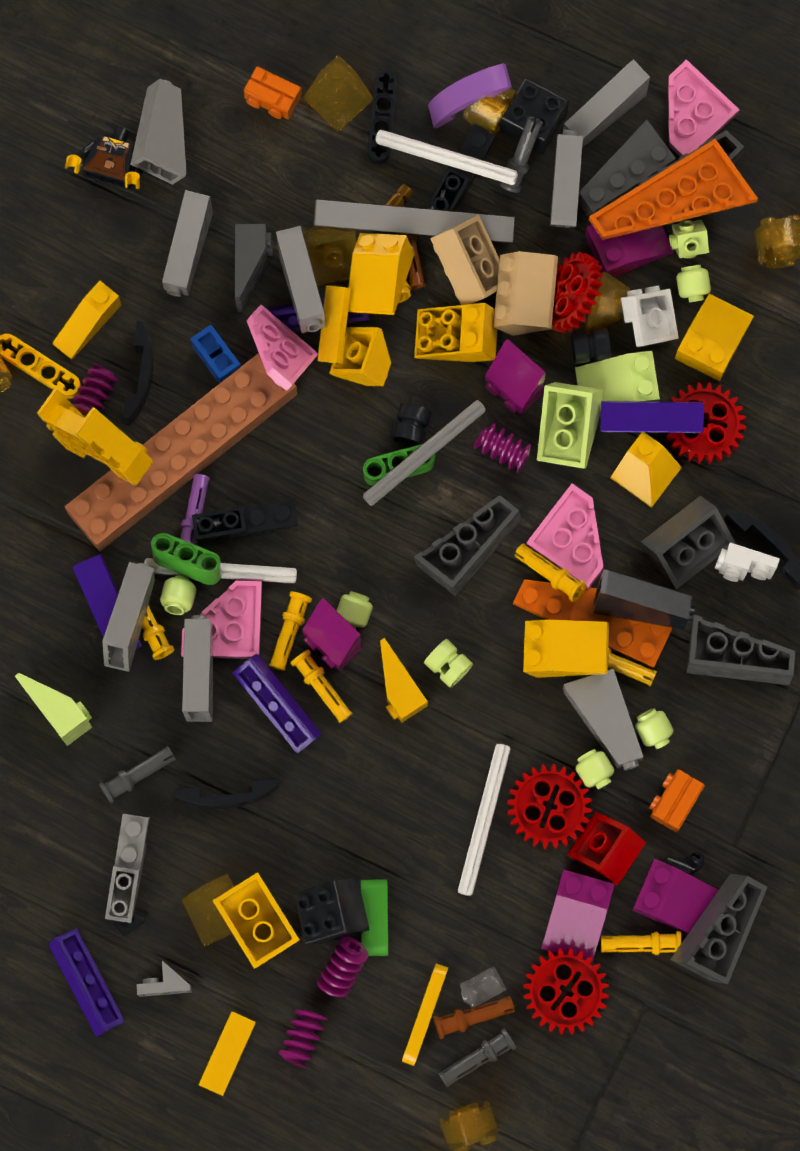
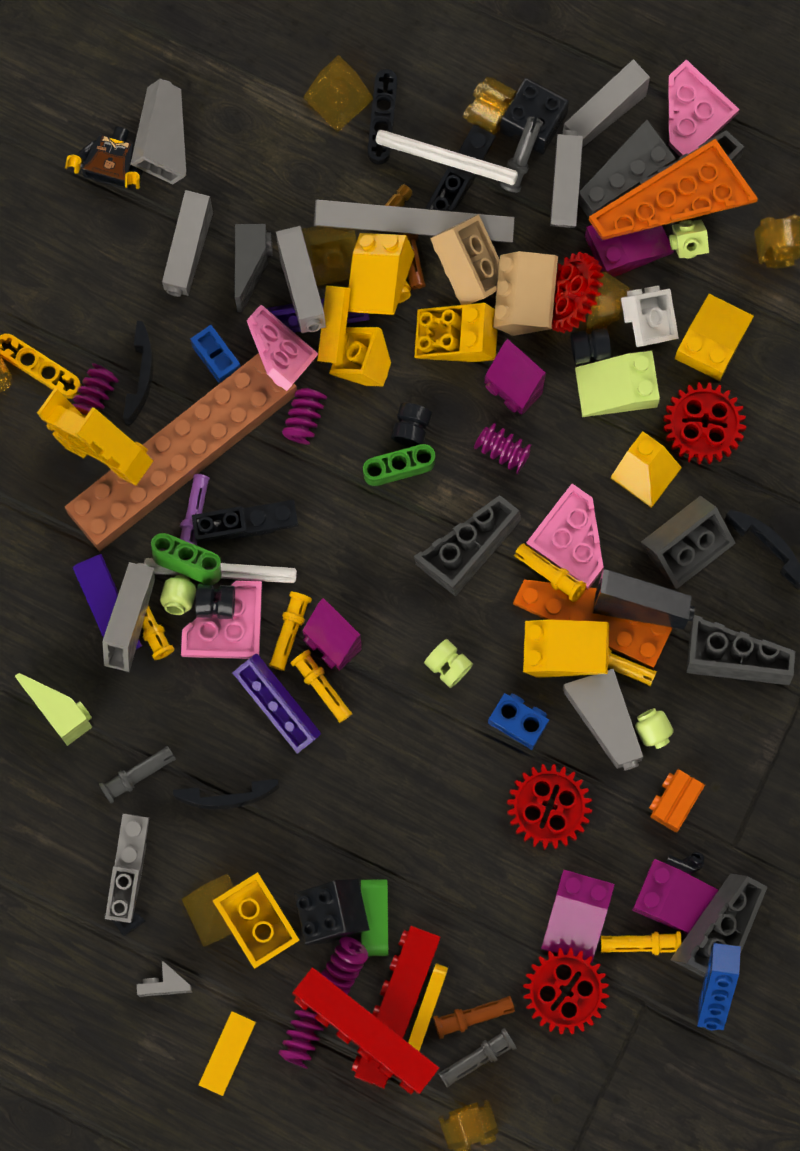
(86, 982): dark purple slope -> none
(87, 319): yellow slope -> none
(198, 669): light grey slope -> none
(206, 599): none -> black wheel
(272, 93): orange brick -> none
(302, 415): none -> magenta piece
(355, 609): yellowish green head -> none
(365, 1031): none -> red brick
(400, 994): none -> red brick
(401, 691): yellow slope -> none
(424, 452): light grey axle -> none
(467, 91): medium lavender slope -> none
(482, 987): clear bracket -> none
(484, 820): white axle -> none
(514, 727): none -> blue brick
(568, 424): yellowish green slope -> none
(594, 769): yellowish green head -> none
(606, 848): red slope -> none
(652, 416): dark purple slope -> none
(693, 283): yellowish green head -> none
(718, 986): none -> blue brick
(739, 560): white plate -> none

